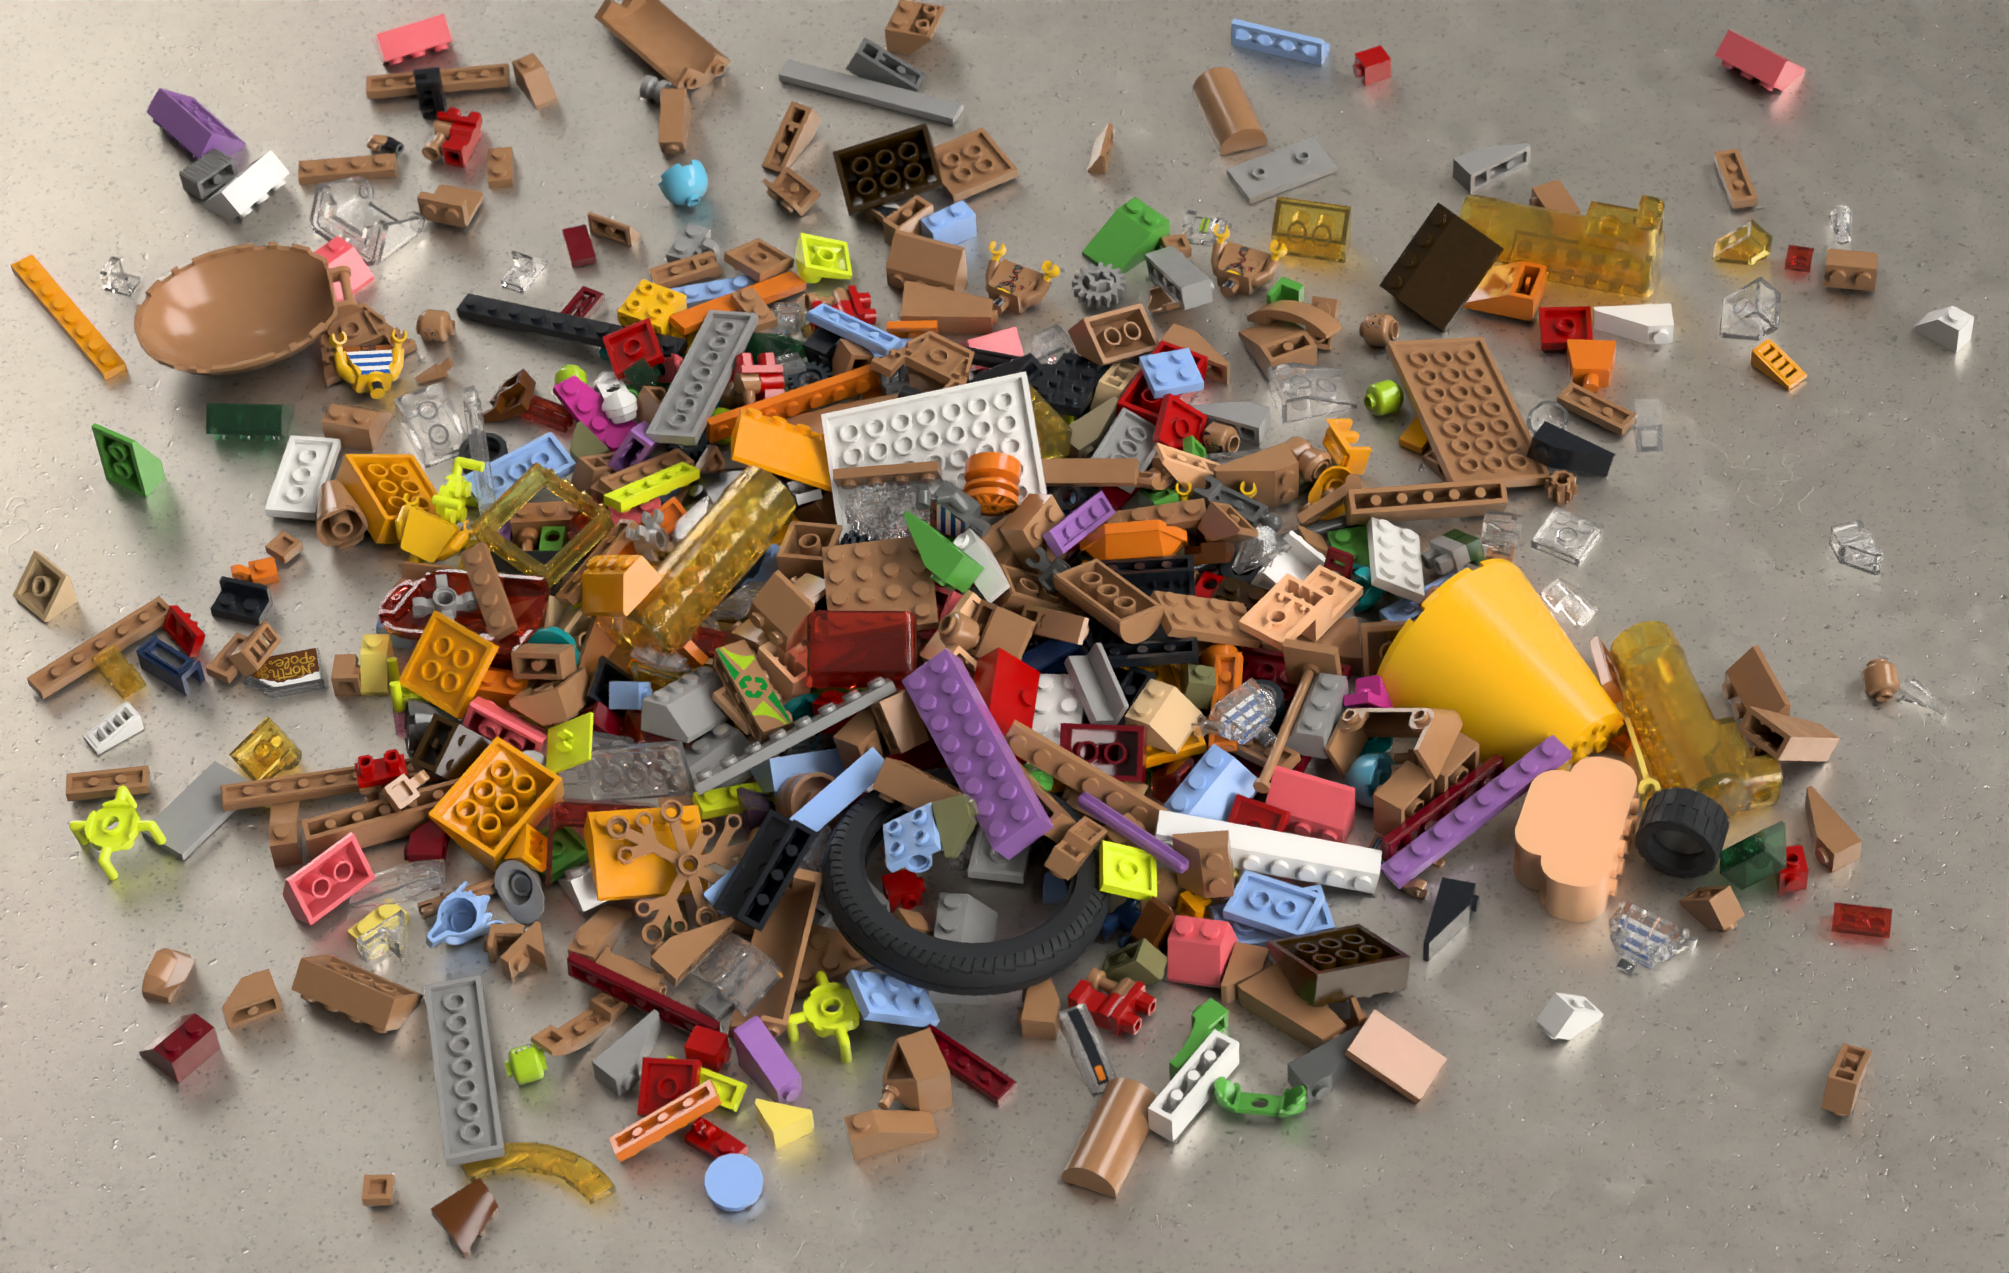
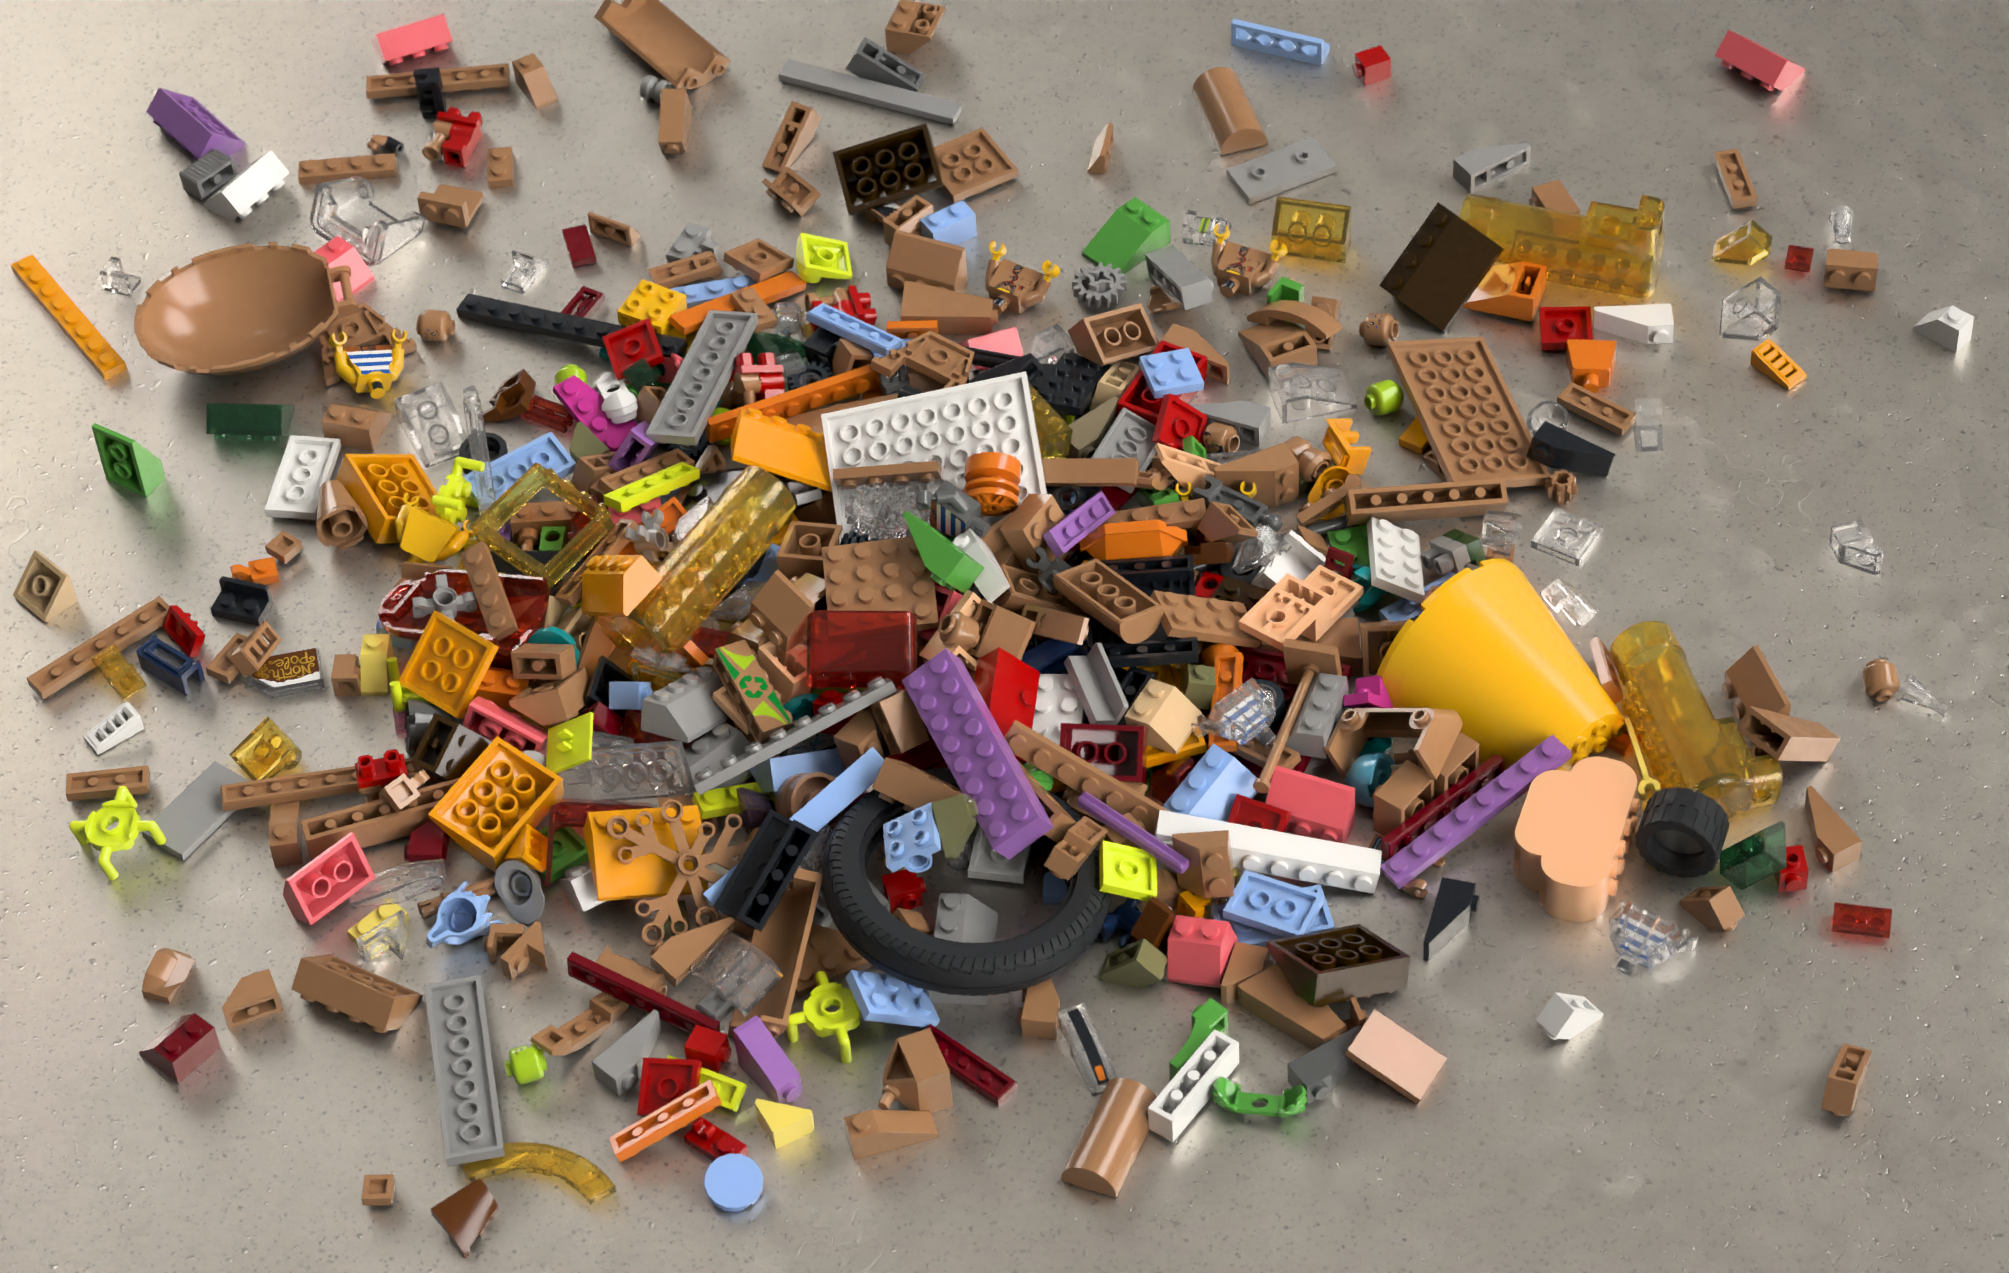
(435, 372): medium nougat bar -> none
(599, 932): medium nougat slope -> none
(684, 184): medium azure cylinder -> none
(1119, 1008): red hips -> none
(1179, 242): medium nougat plate -> none

